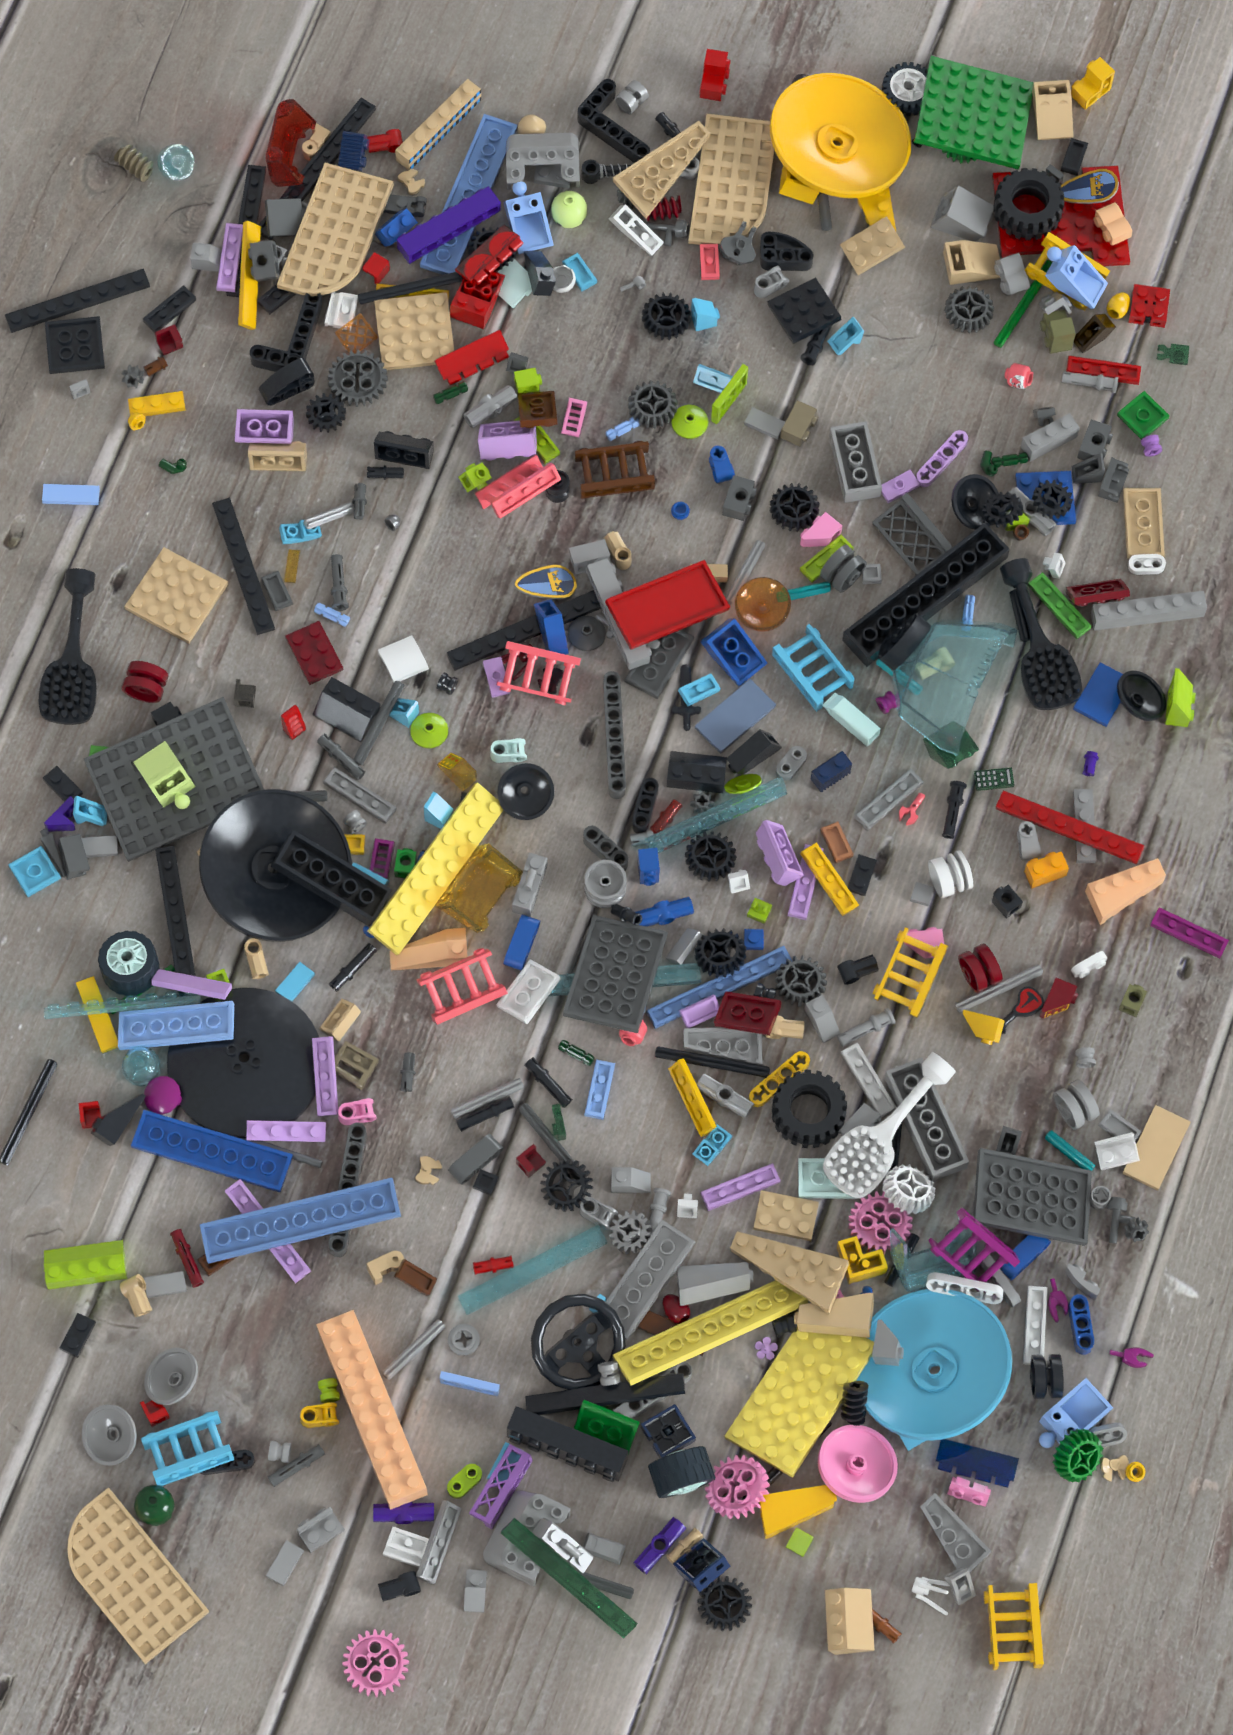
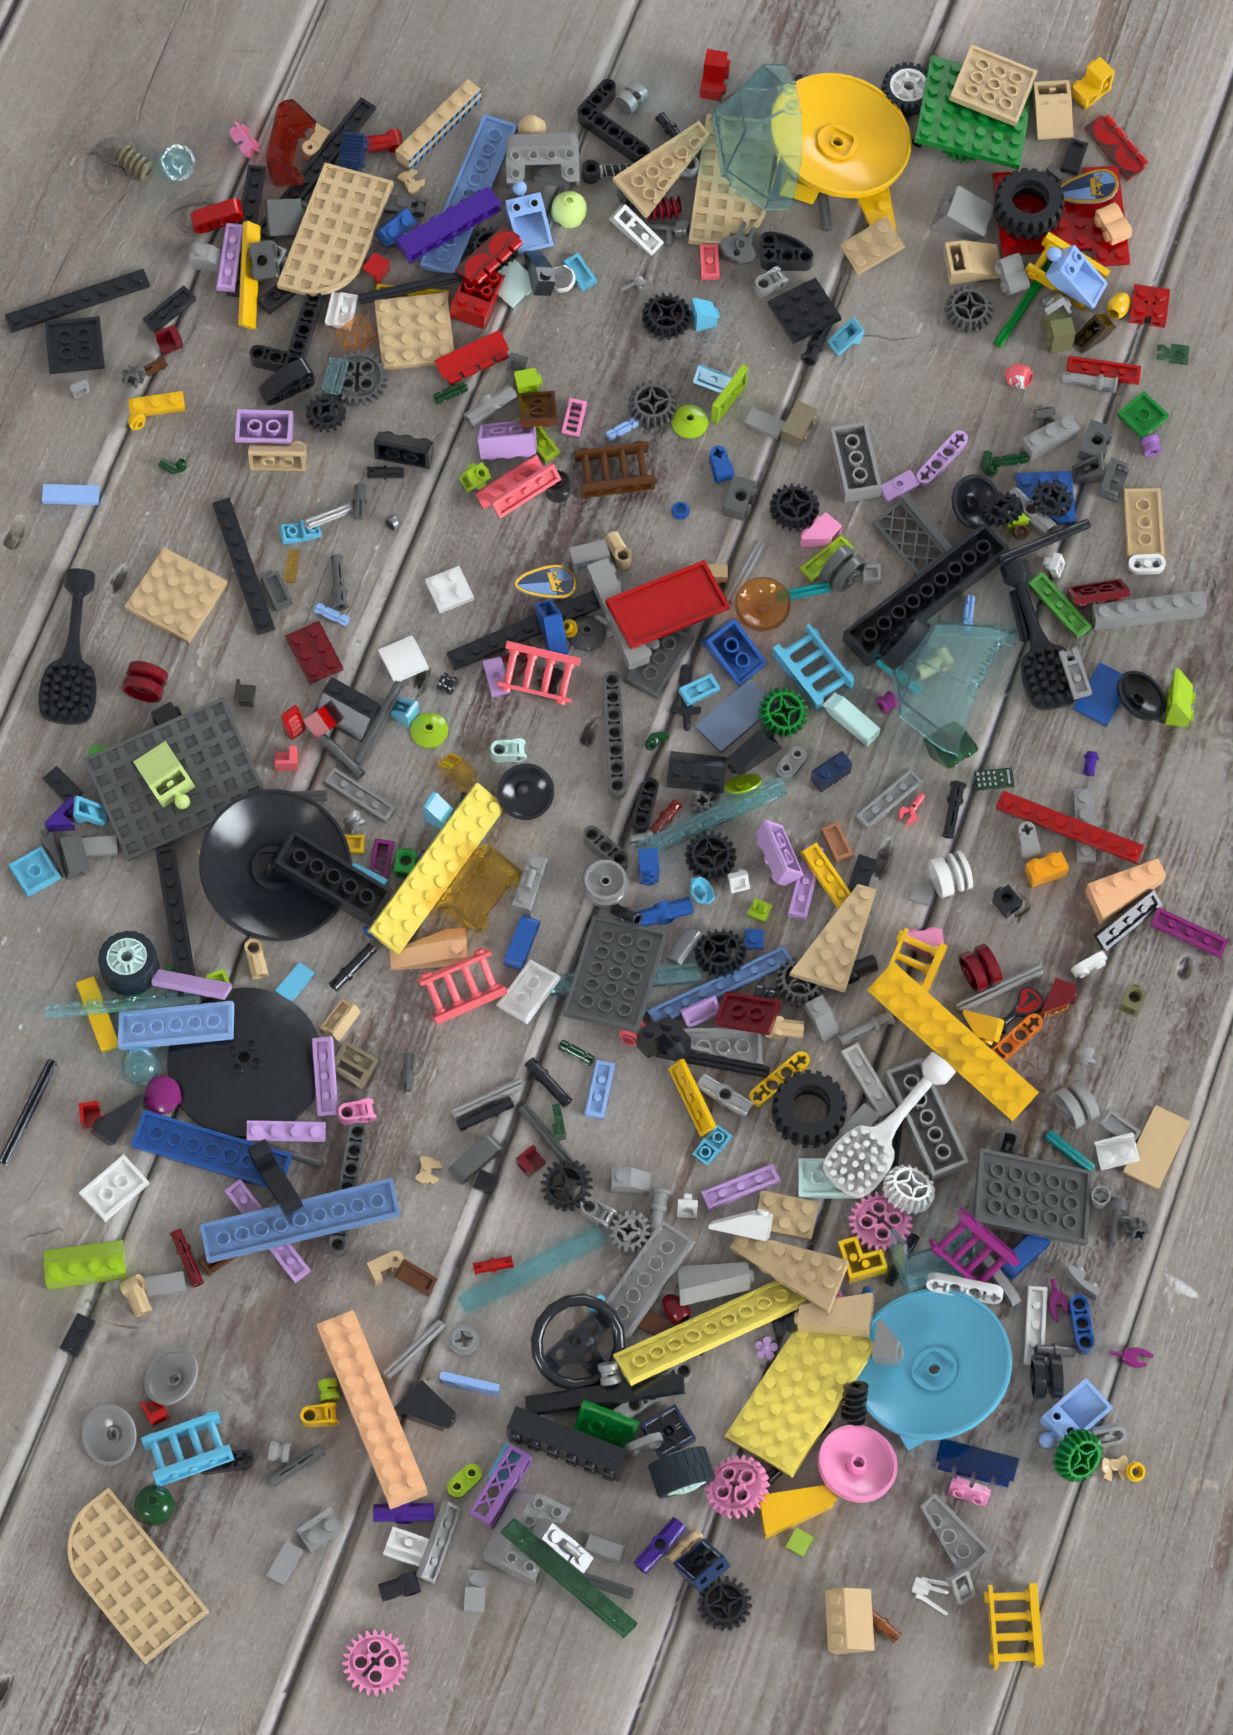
(114, 1188): none -> white tile
(216, 216): none -> red beam
(249, 144): none -> bright pink hinge
(274, 1177): none -> black beam
(286, 760): none -> coral panel
(320, 722): none -> panel
(337, 362): none -> clear light blue tile
(426, 1408): none -> black slope
(449, 589): none -> white plate
(570, 628): none -> yellow plate
(647, 1442): none -> light grey plate
(654, 739): none -> dark green arm
(664, 1036): none -> black brick
(701, 890): none -> medium azure piece
(748, 1224): none -> white slope
(761, 137): none -> clear light blue windscreen
(781, 704): none -> green gear
(835, 949): none -> tan wing
(952, 1041): none -> yellow brick
(993, 85): none -> tan plate
(1015, 1043): none -> orange beam
(1043, 541): none -> black axle
(1054, 1348): none -> dark grey pin
(1075, 673): none -> light grey plate
(1113, 145): none -> red windscreen
(1128, 919): none -> plate

